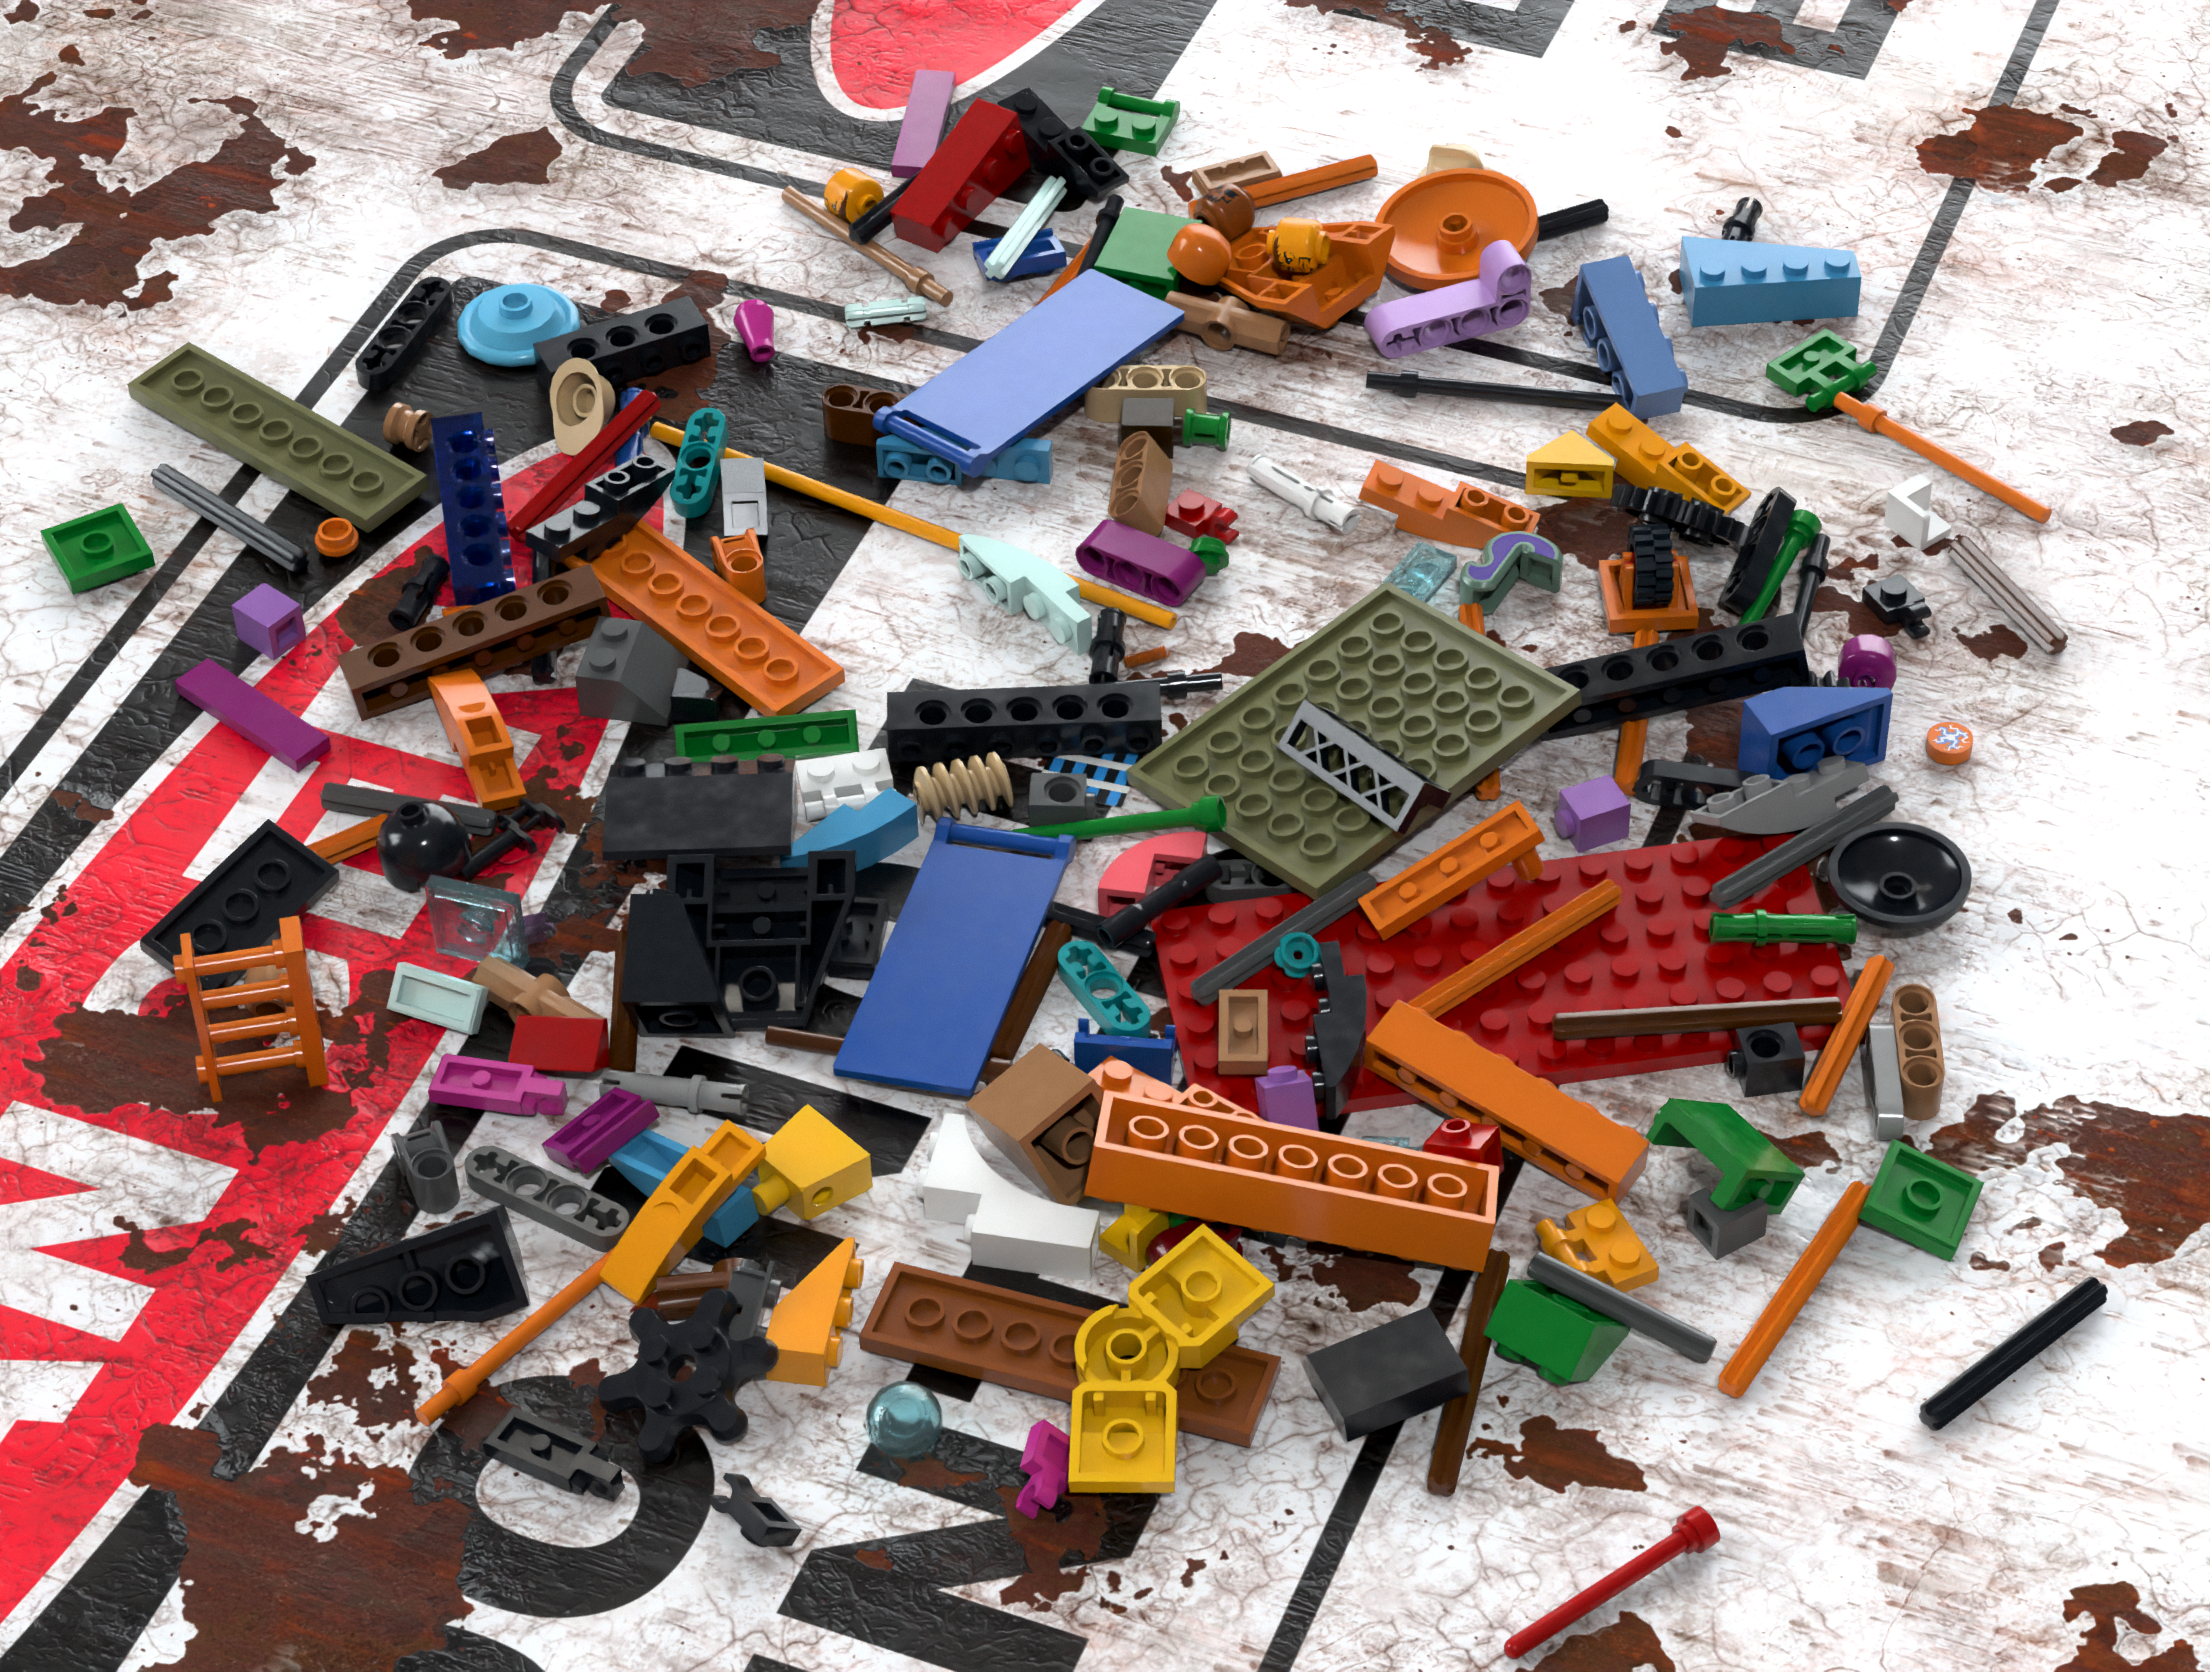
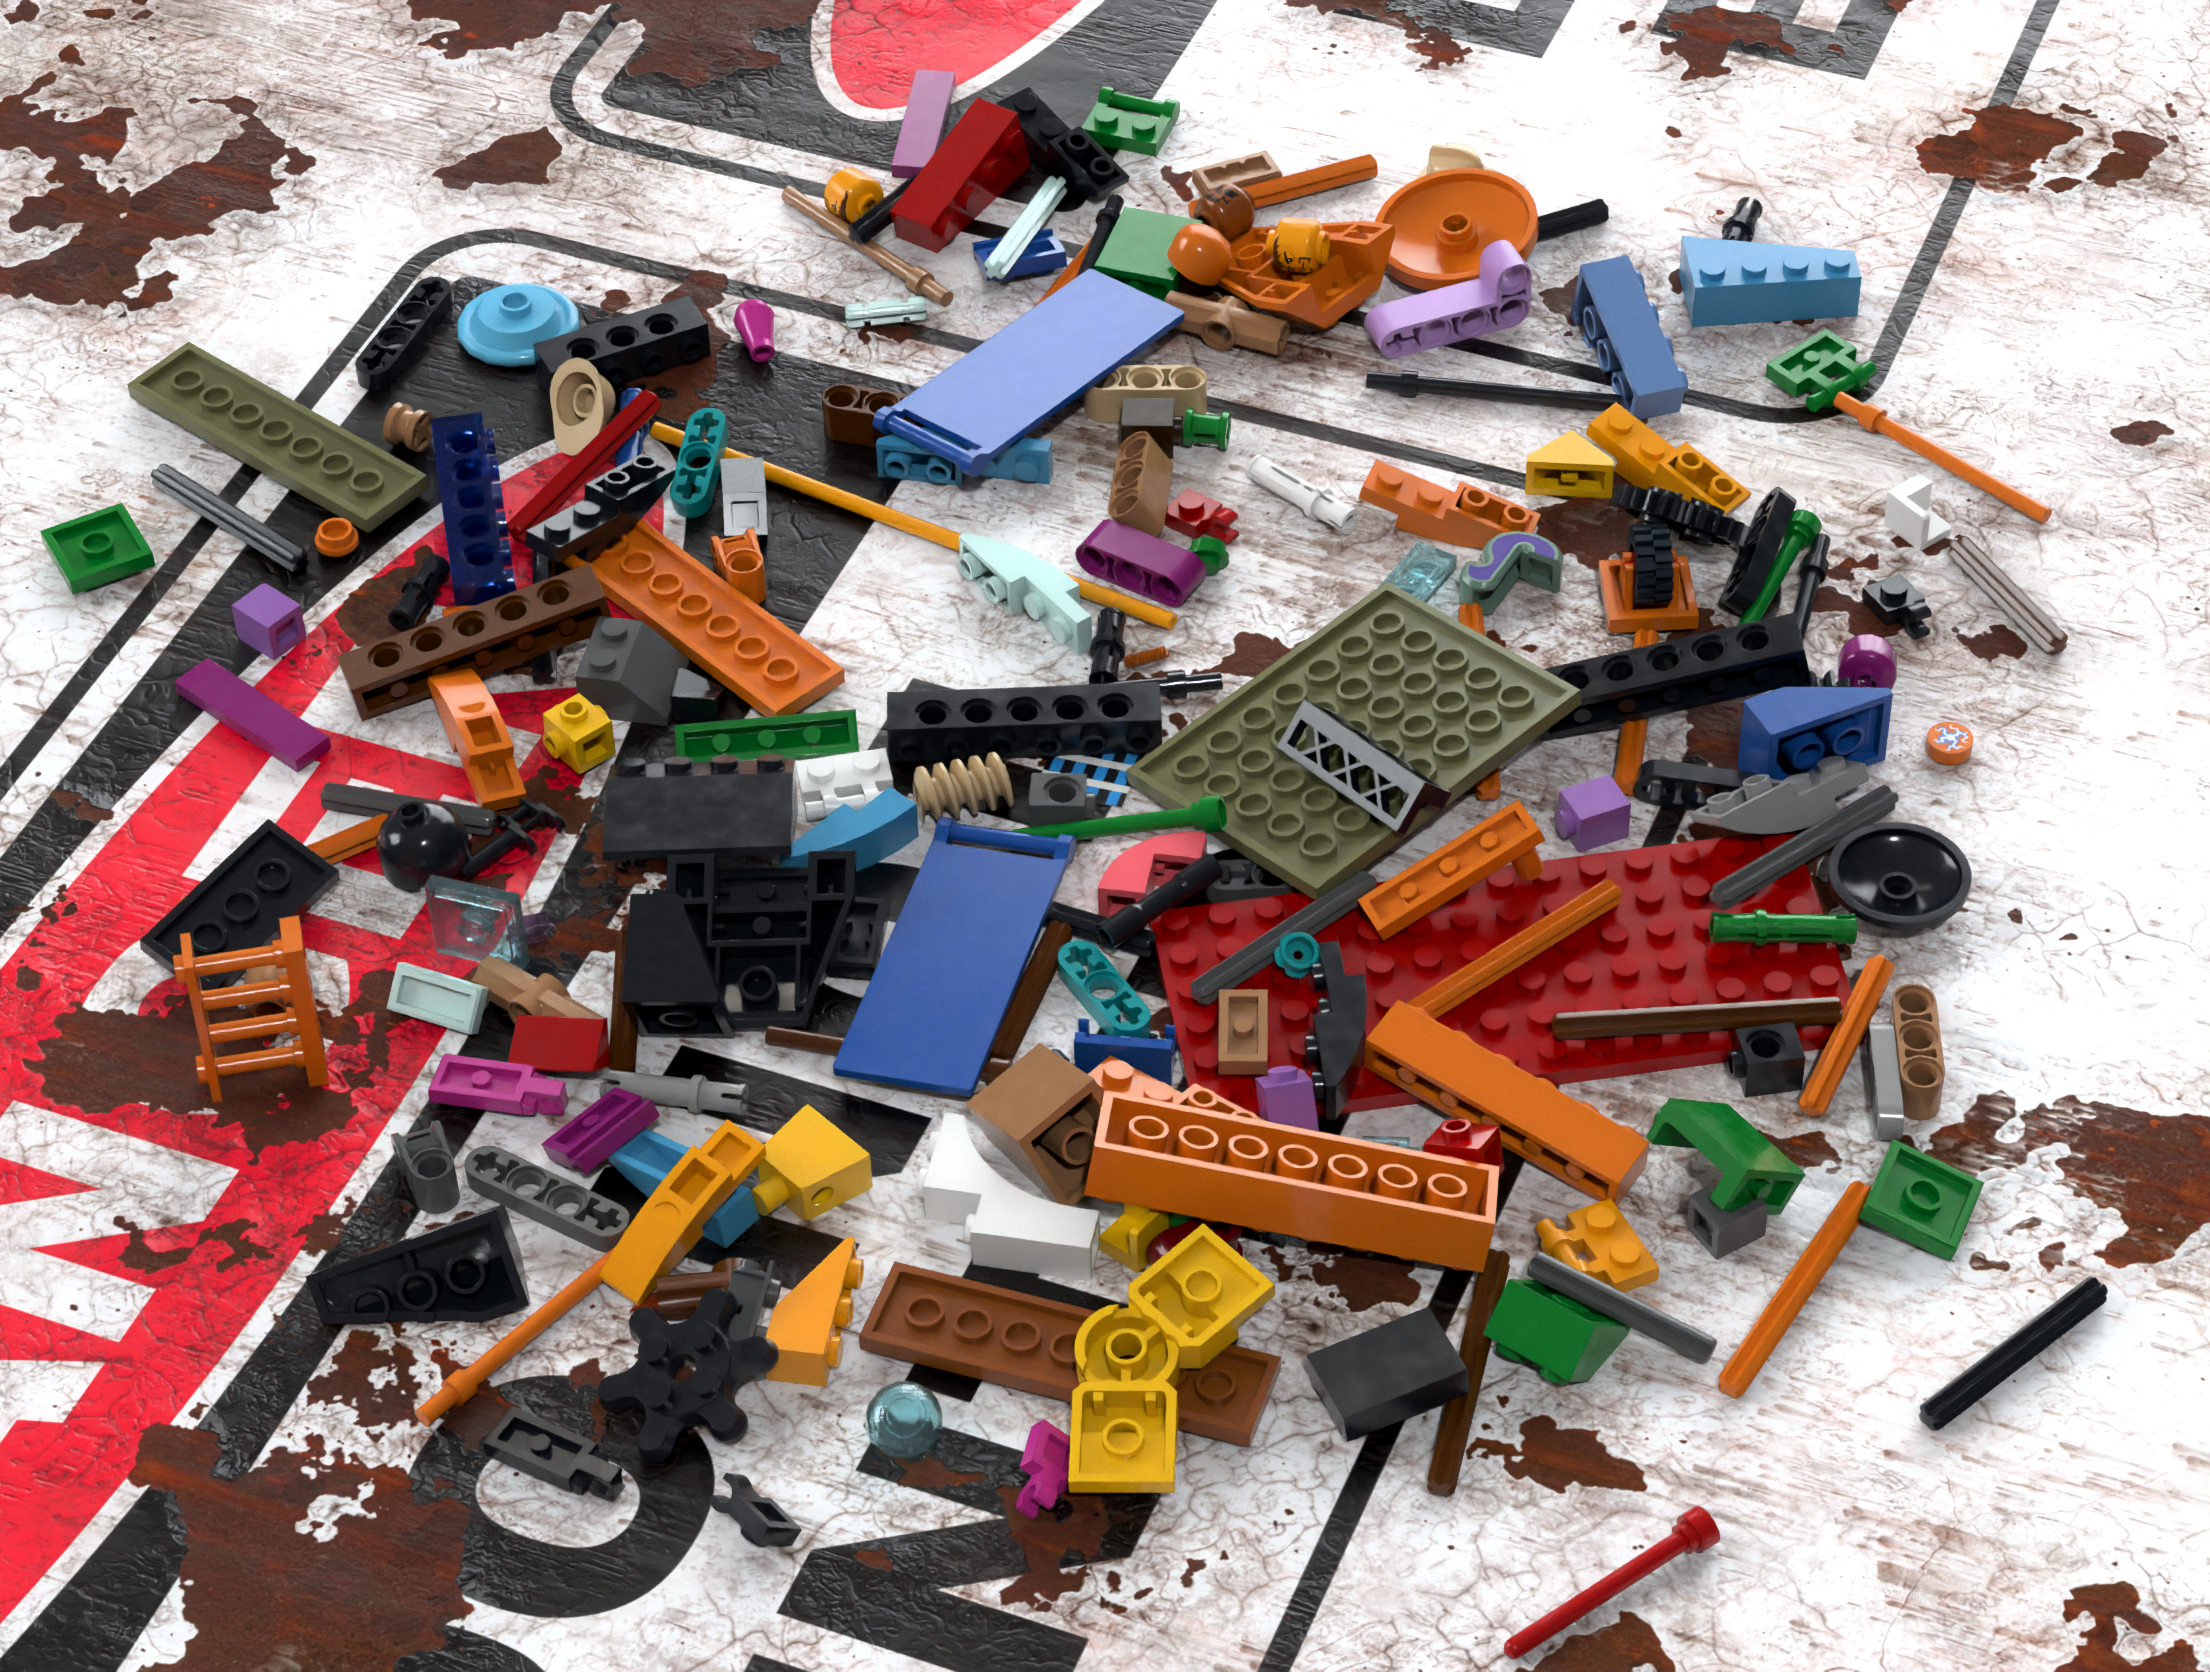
(578, 733): none -> yellow brick

